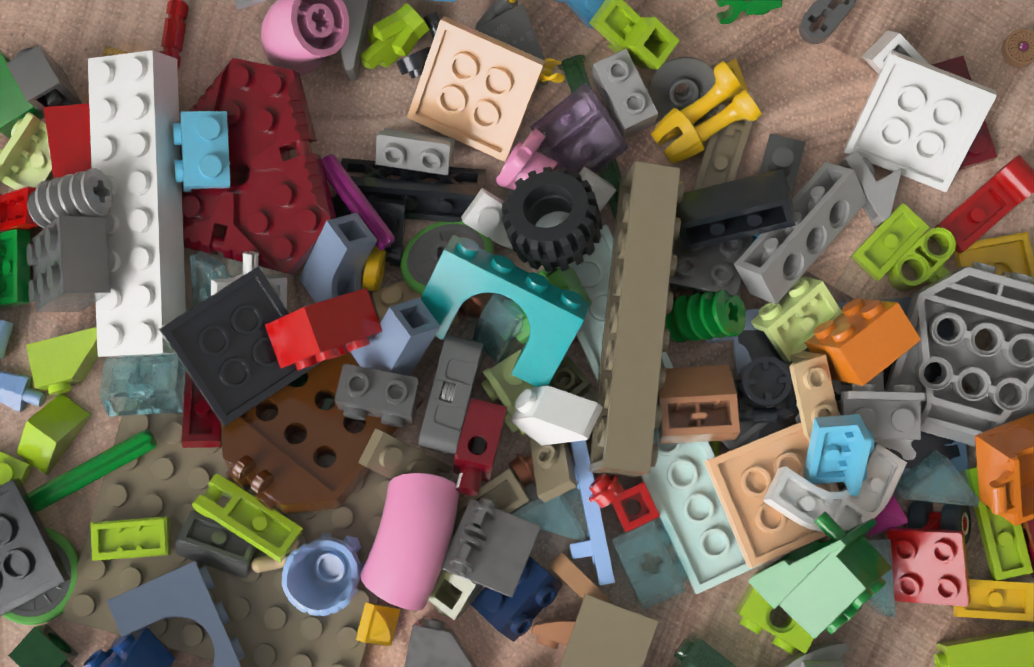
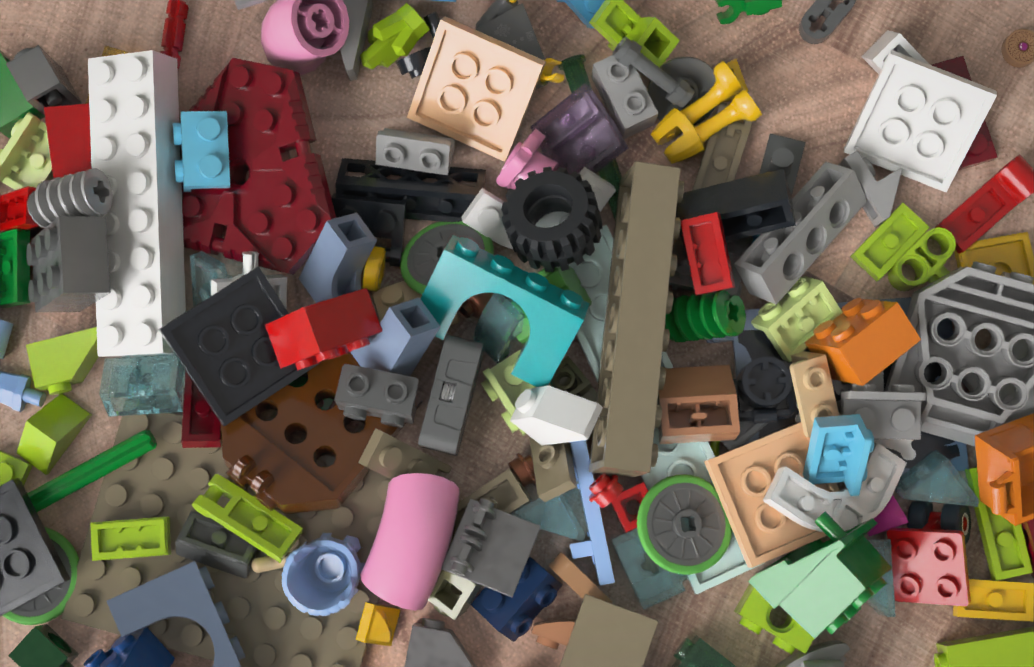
(356, 201): magenta axle -> none
(478, 445): dark red torso -> none
(629, 53): none -> dark grey bar
(661, 525): none -> dark grey wheel
(707, 253): none -> red tile

